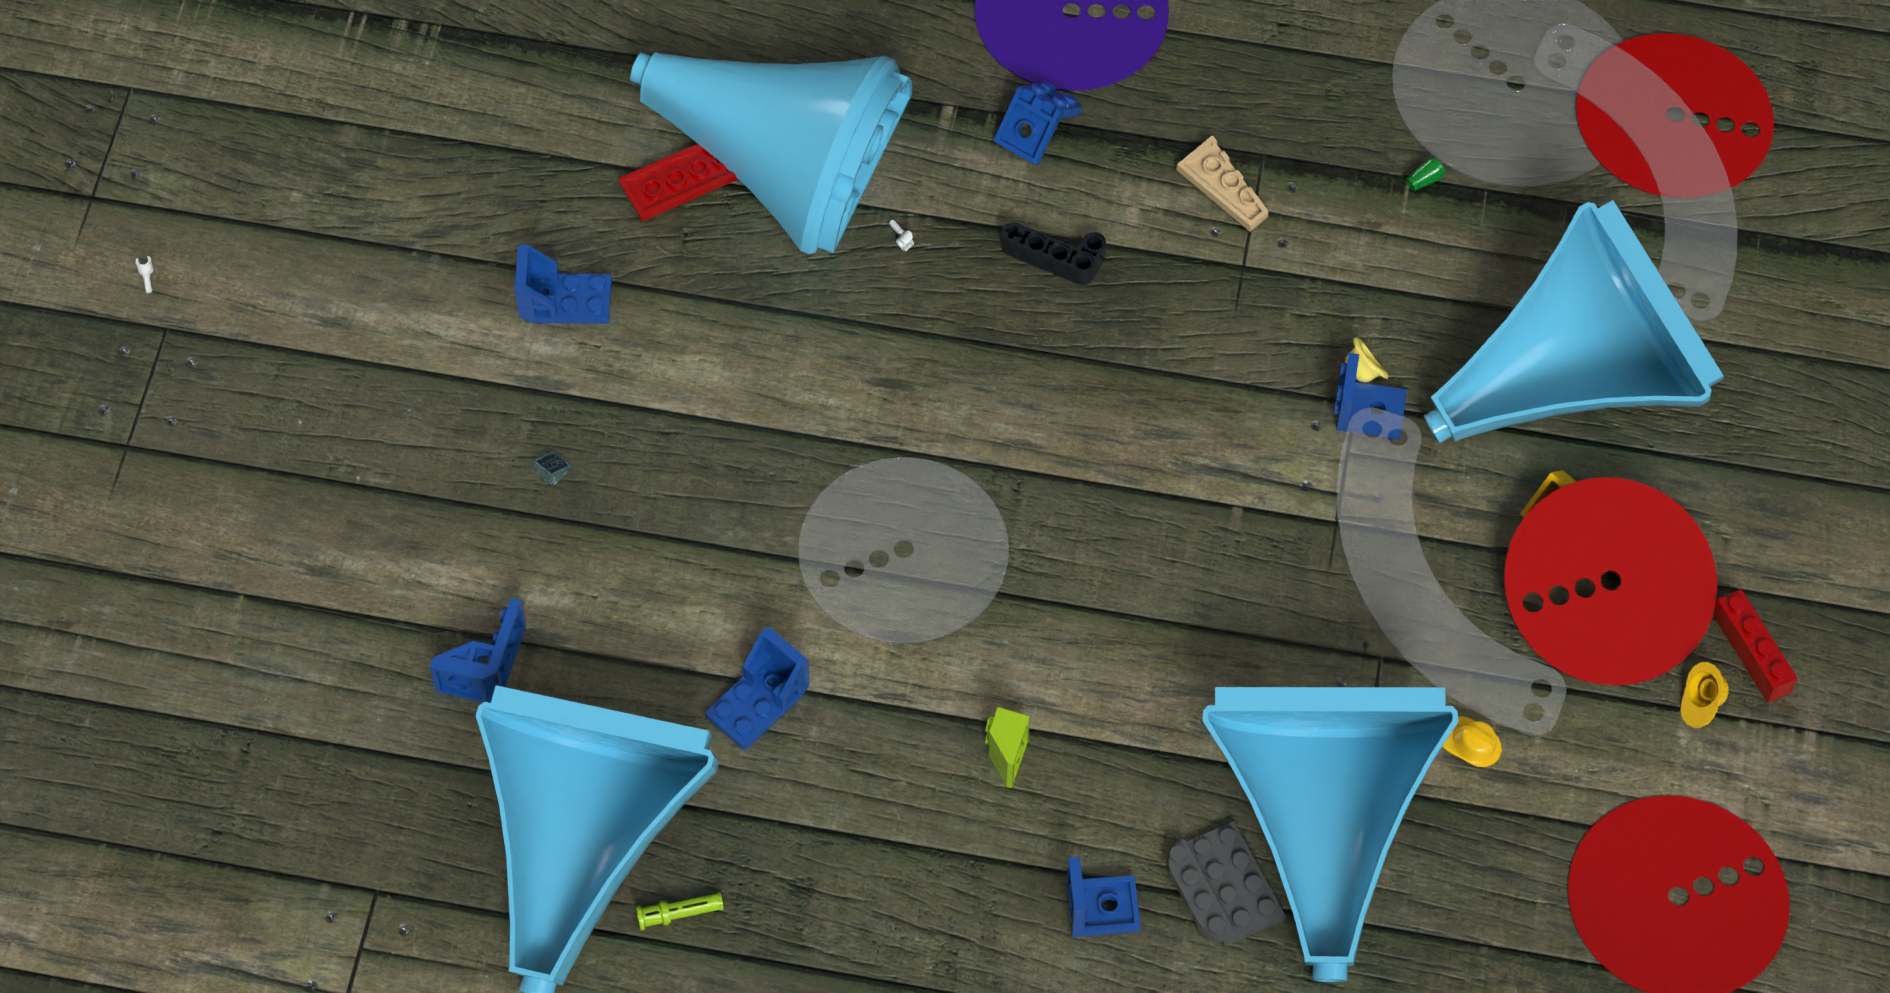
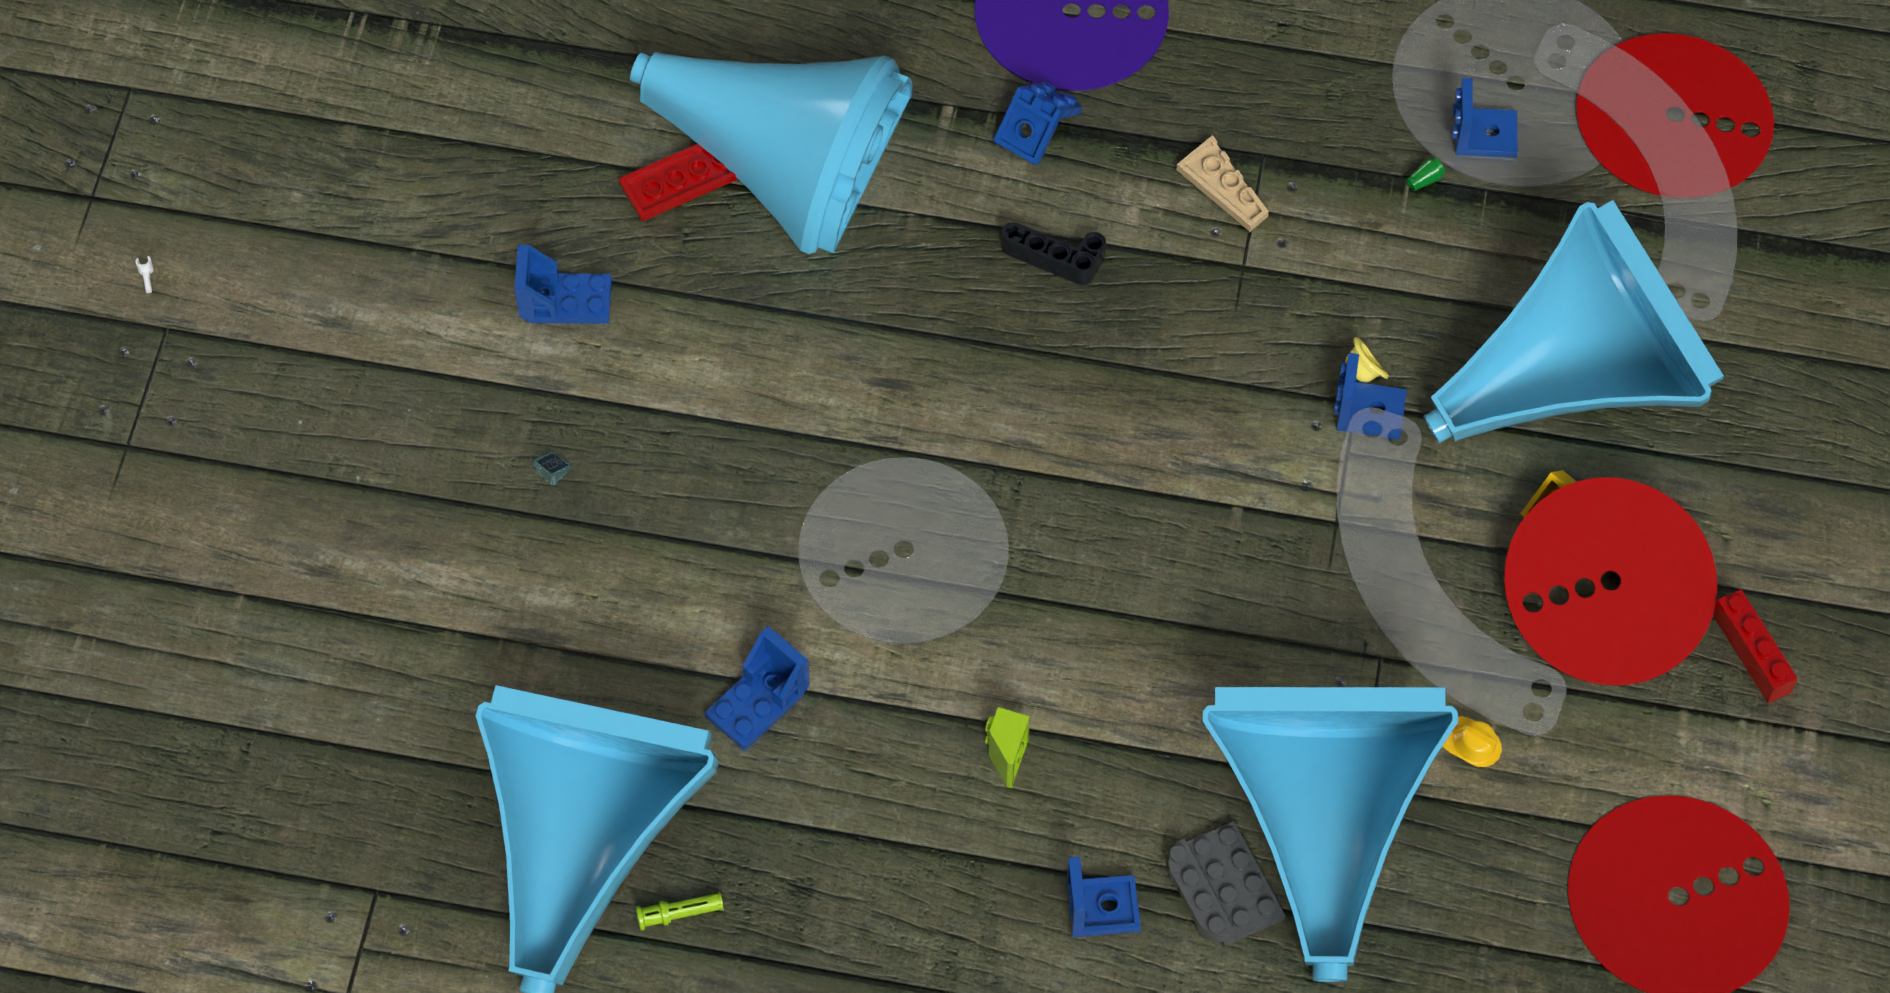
(467, 677): blue bracket -> none
(905, 240): white hand -> none
(1473, 122): none -> blue bracket
(1703, 694): yellow piece -> none

